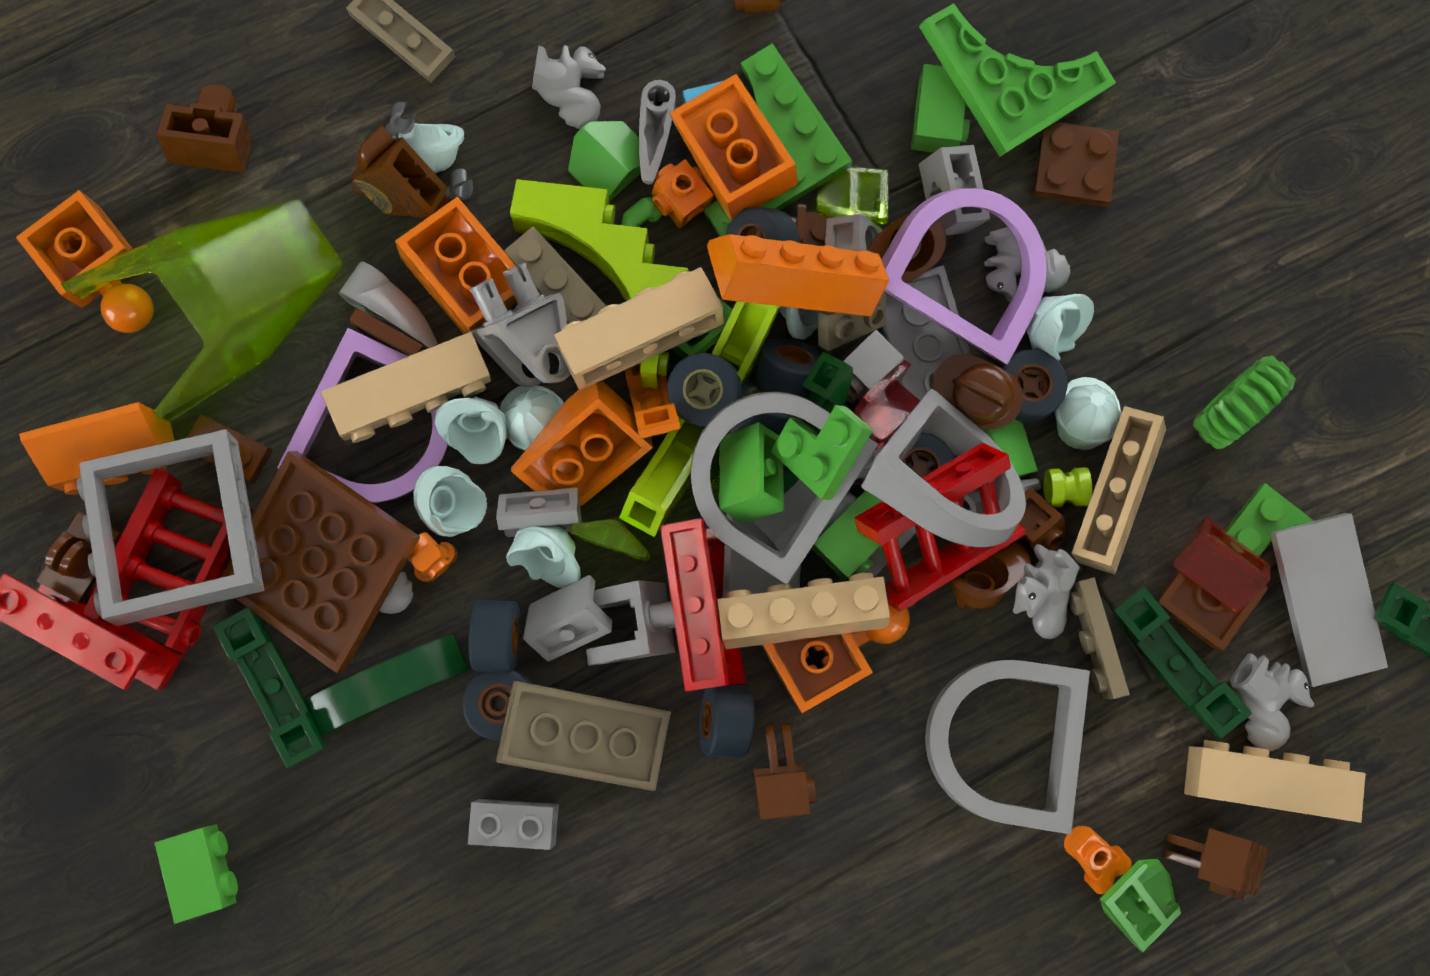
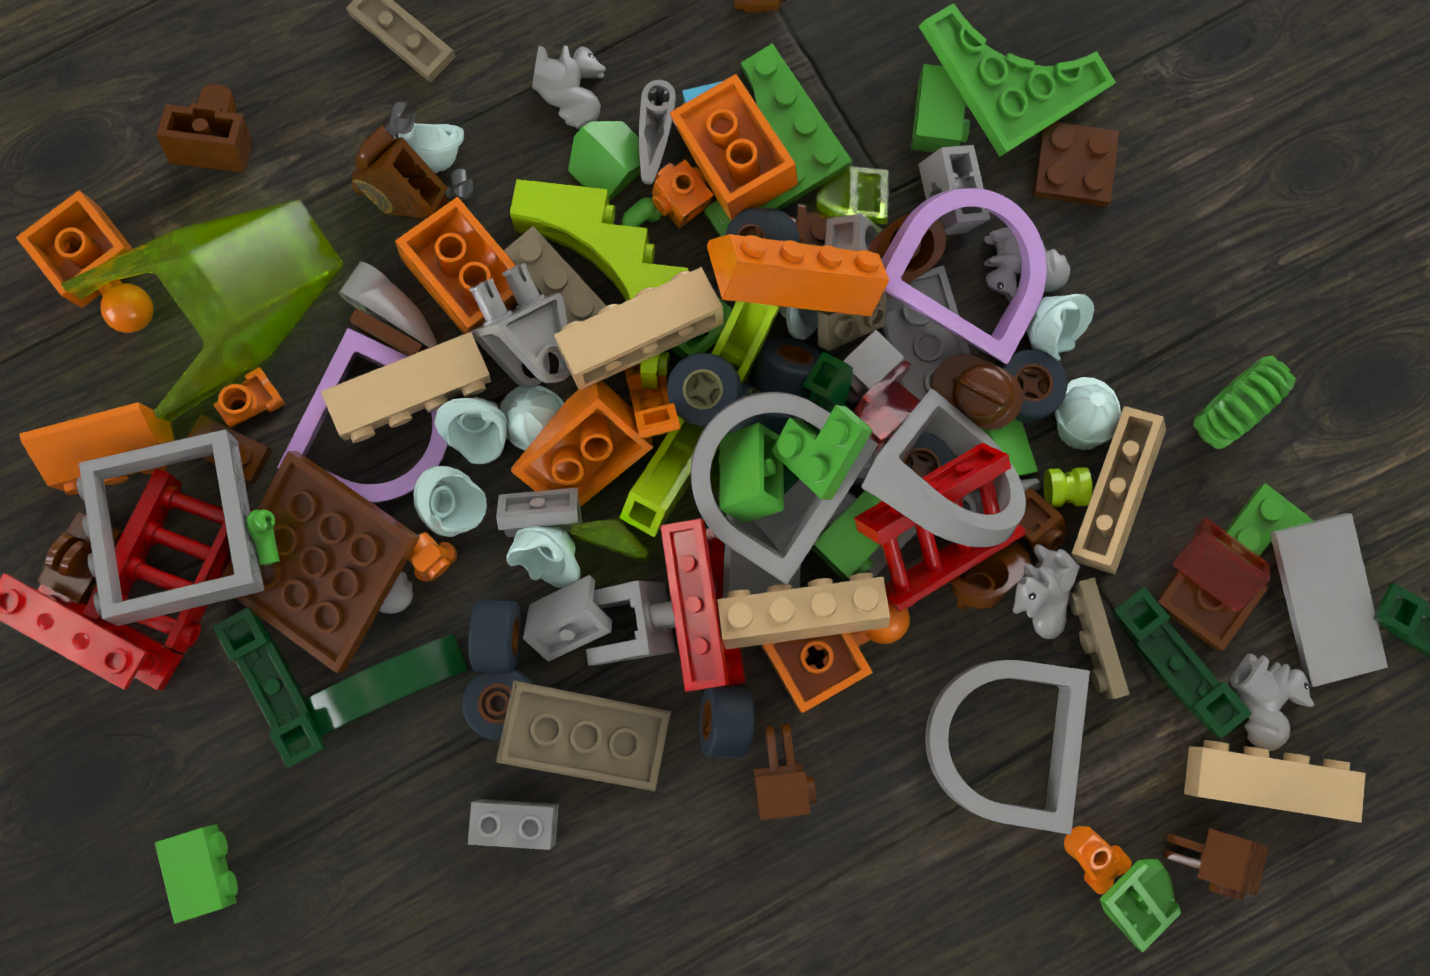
(255, 394): none -> orange plate
(260, 528): none -> bright green arm

